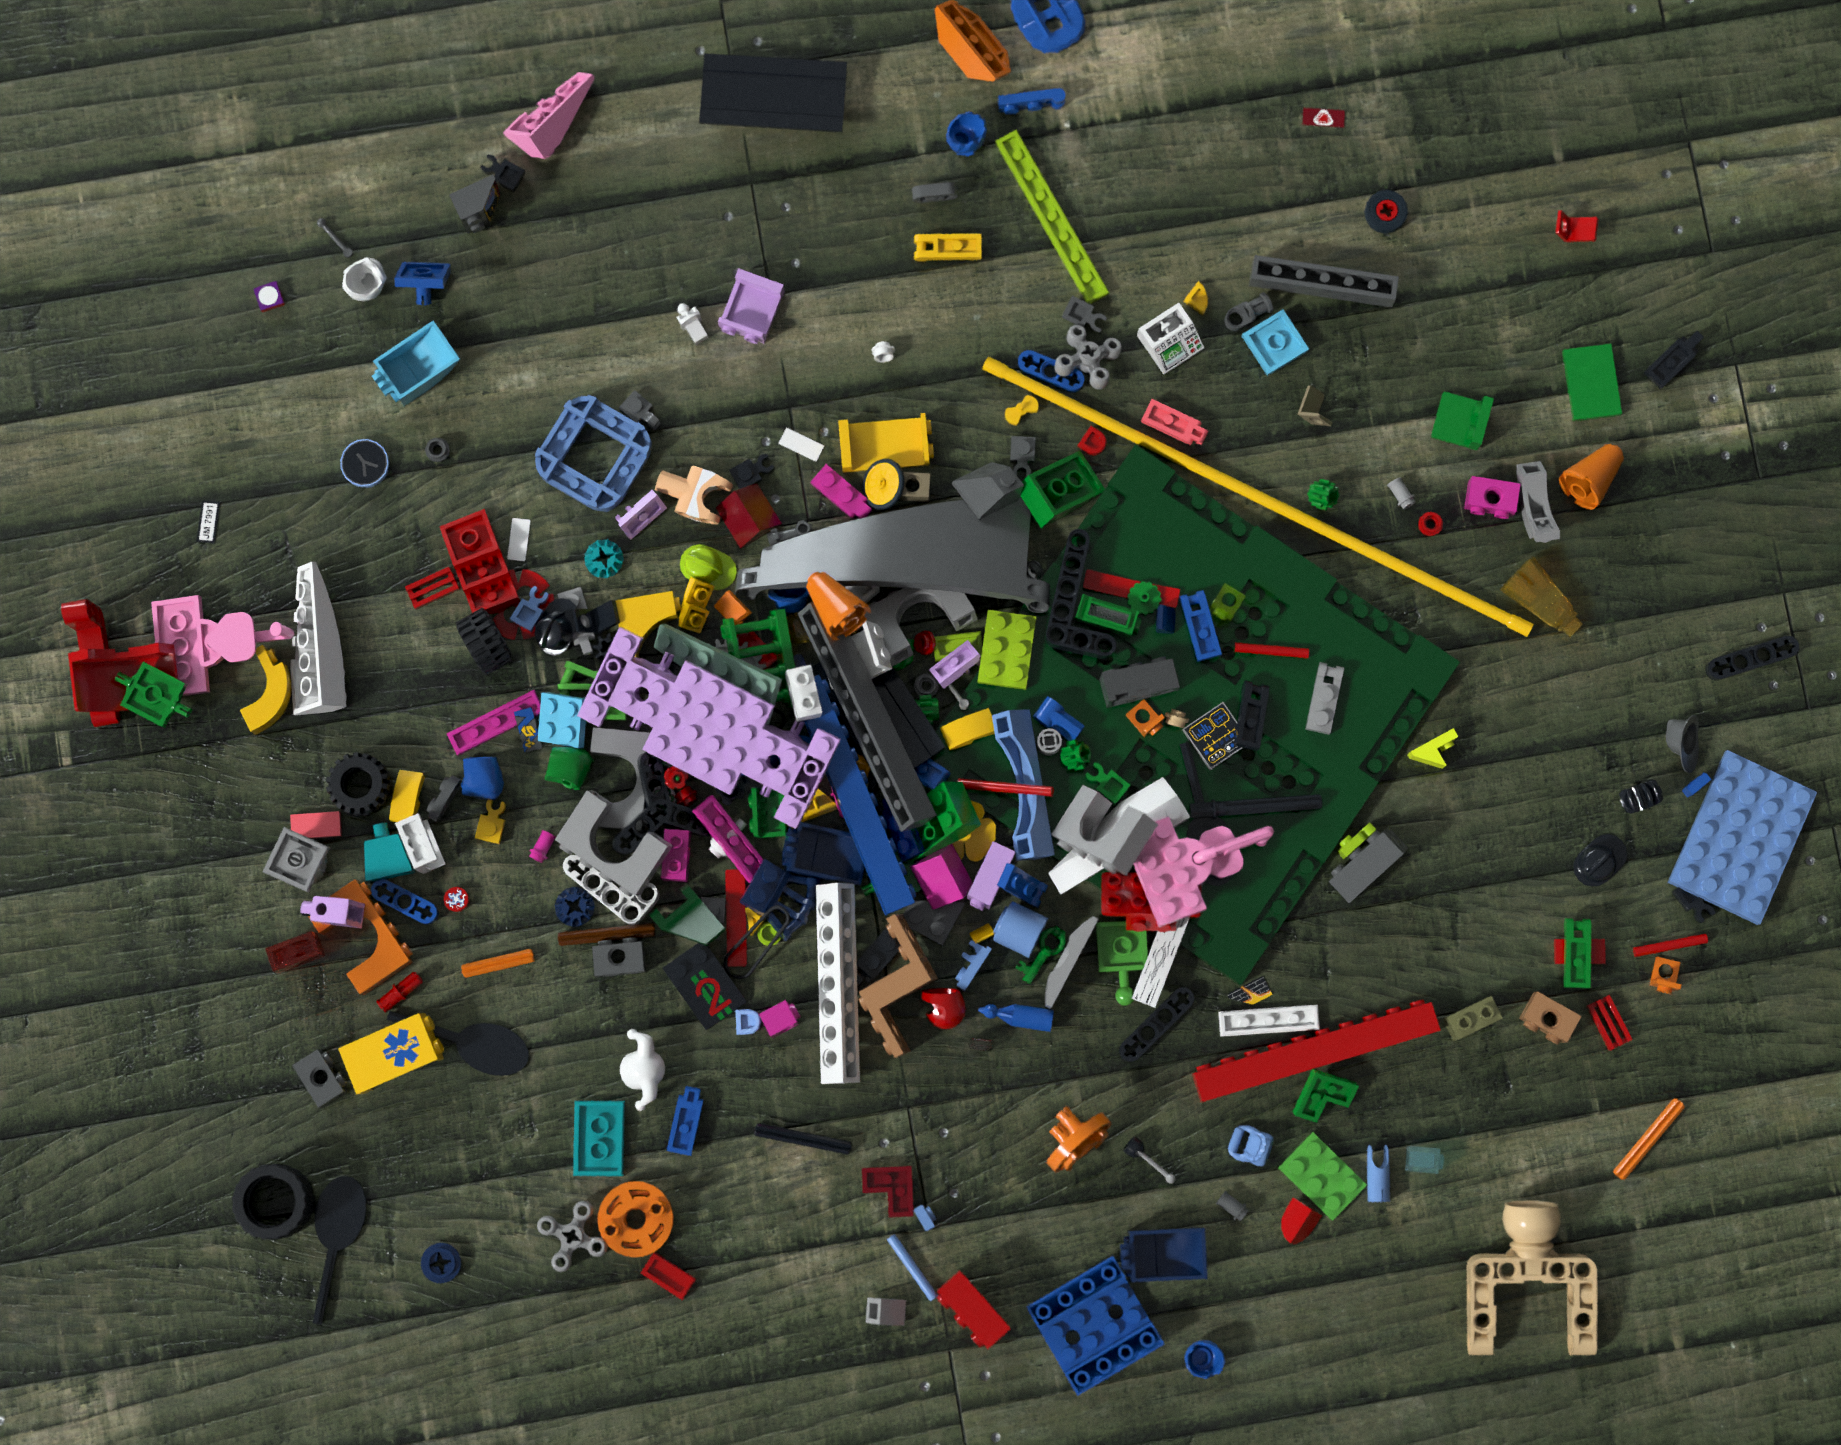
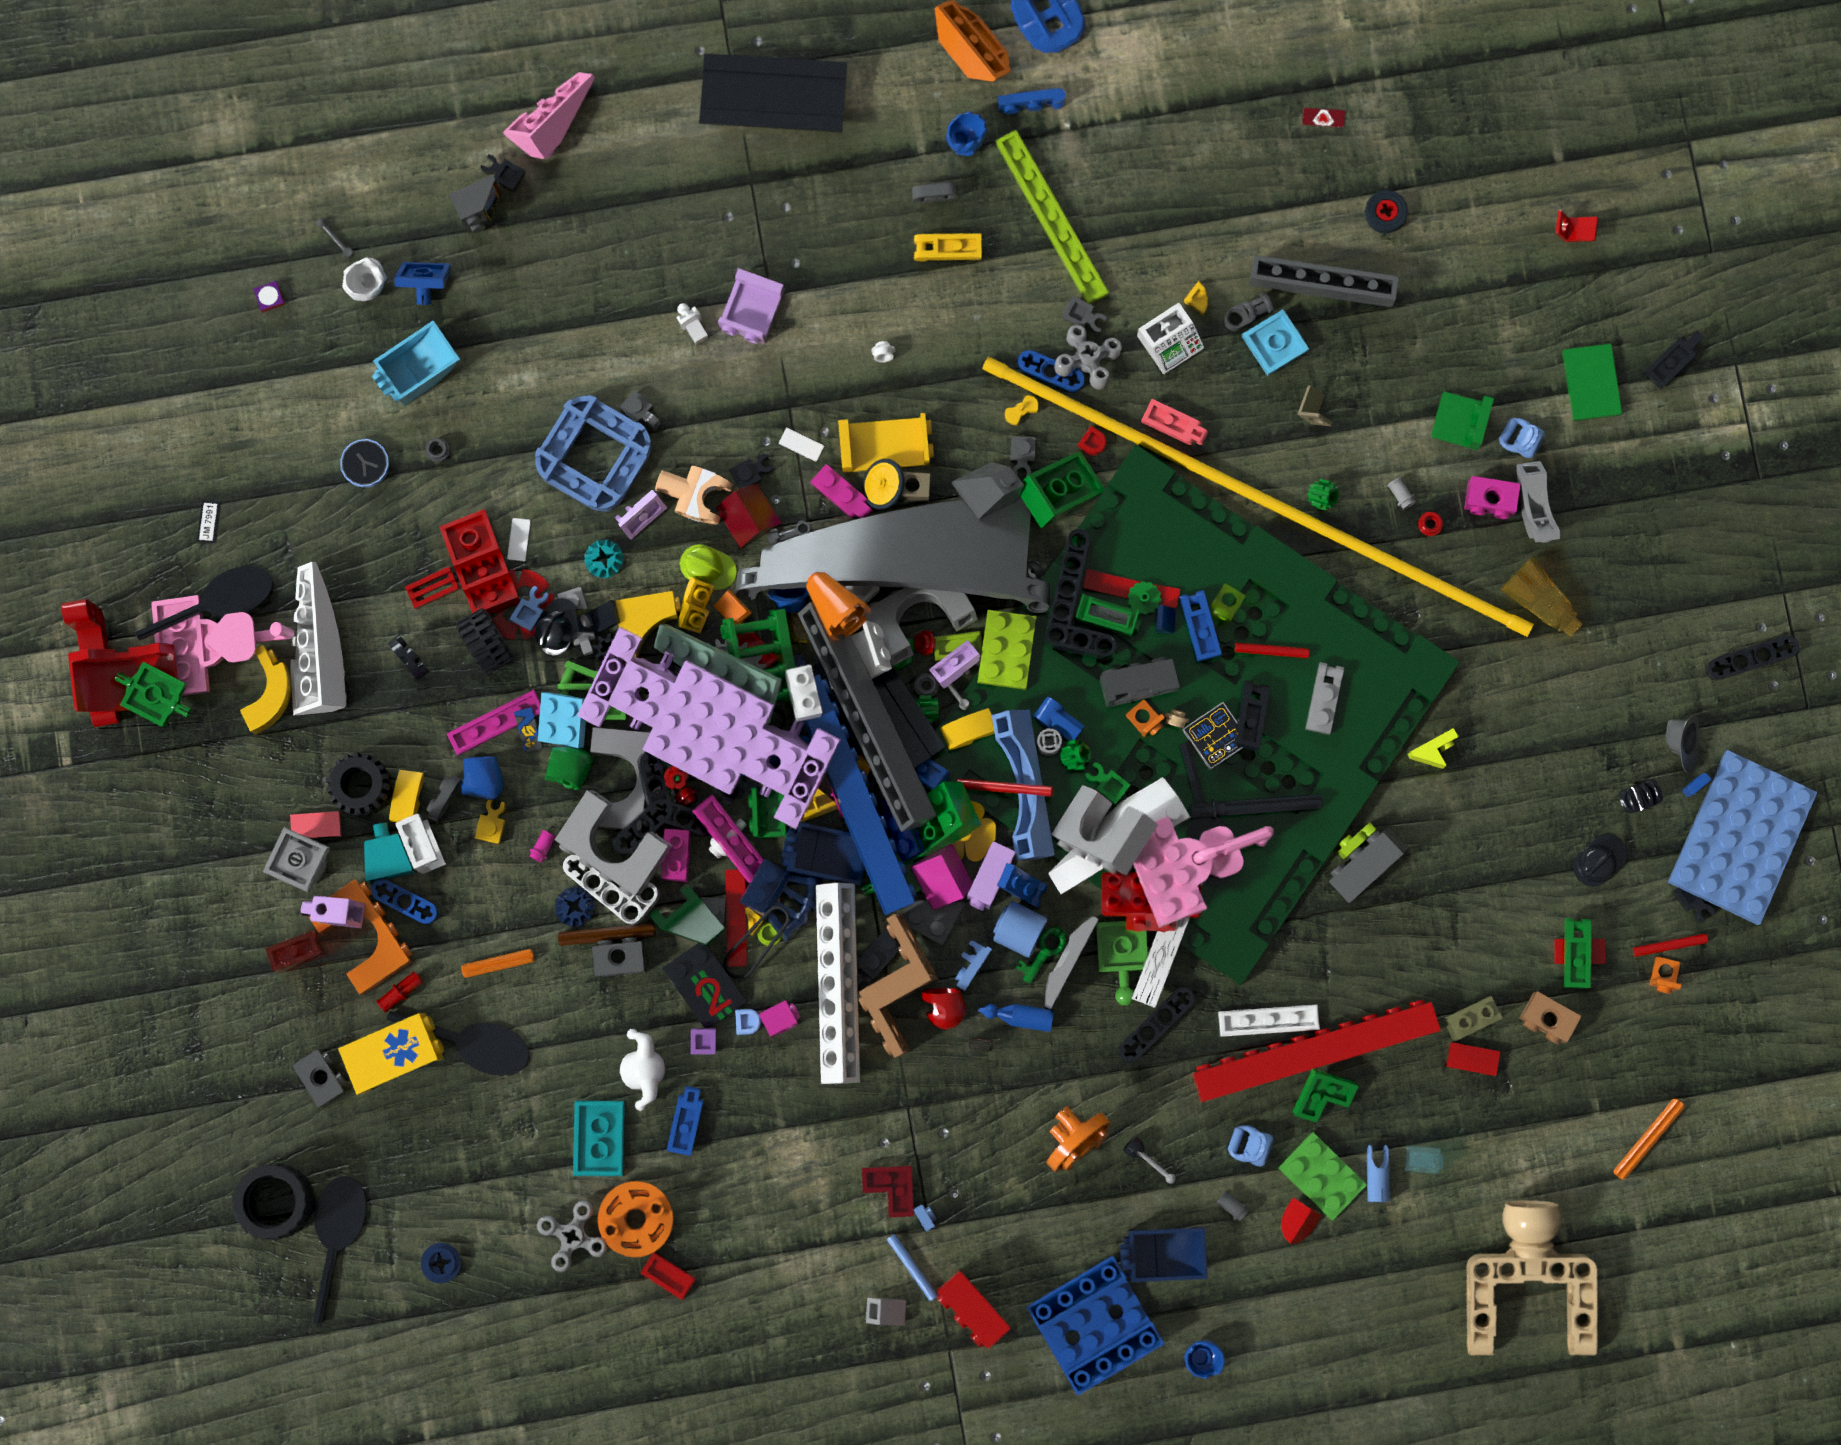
(228, 593): none -> black piece
(408, 657): none -> black plate
(456, 899): red tile -> none
(703, 1040): none -> medium lavender plate
(803, 1138): black axle -> none
(982, 933): yellow piece -> none
(1251, 992): sticker -> none
(1473, 1059): none -> red tile
(1528, 440): none -> medium blue piece
(1591, 1008): red tile -> none
(1592, 476): orange cone -> none

